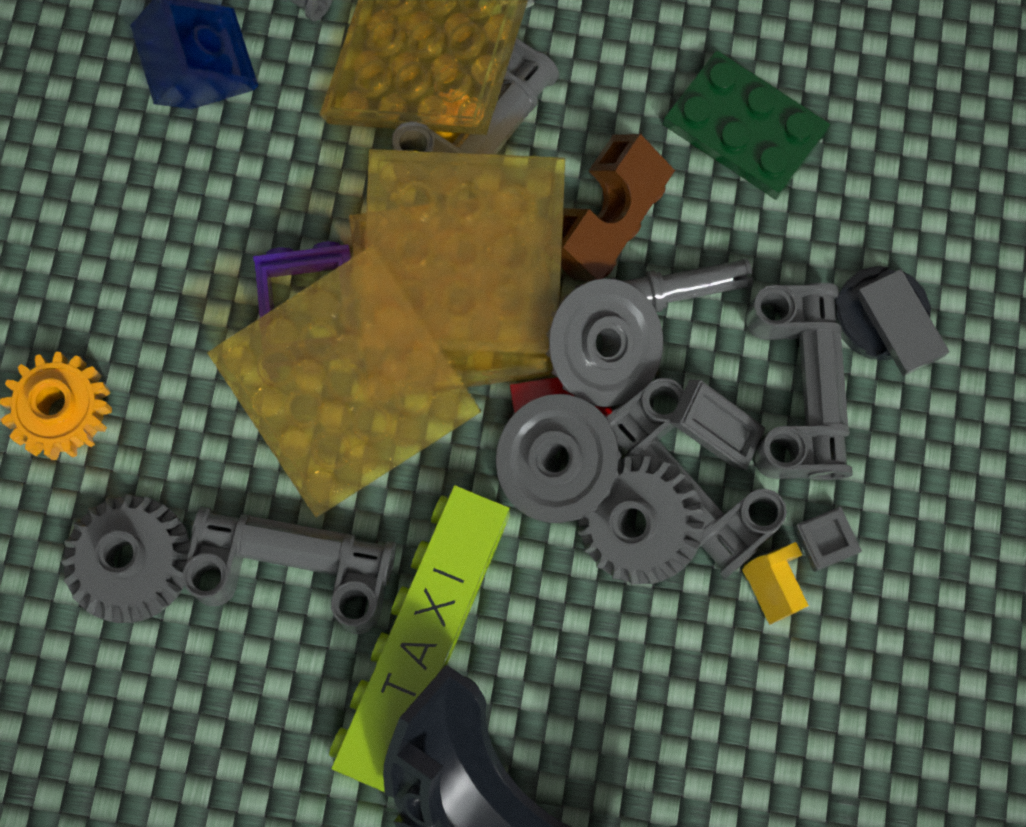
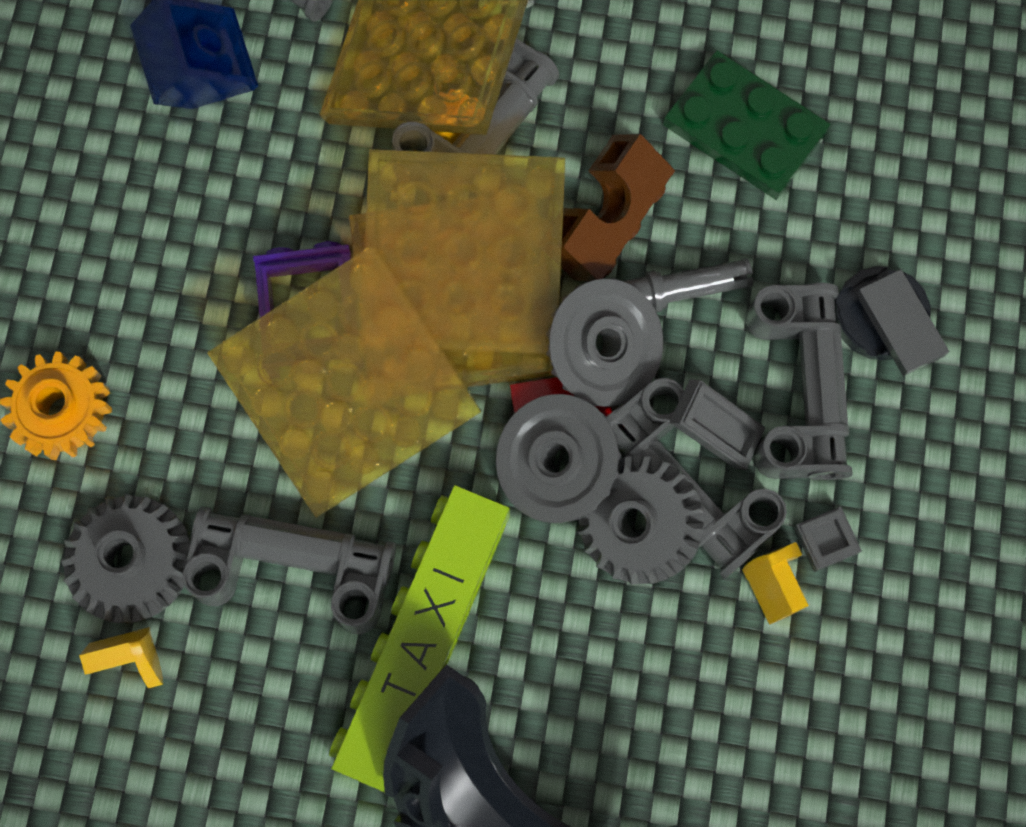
(124, 649): none -> yellow tile

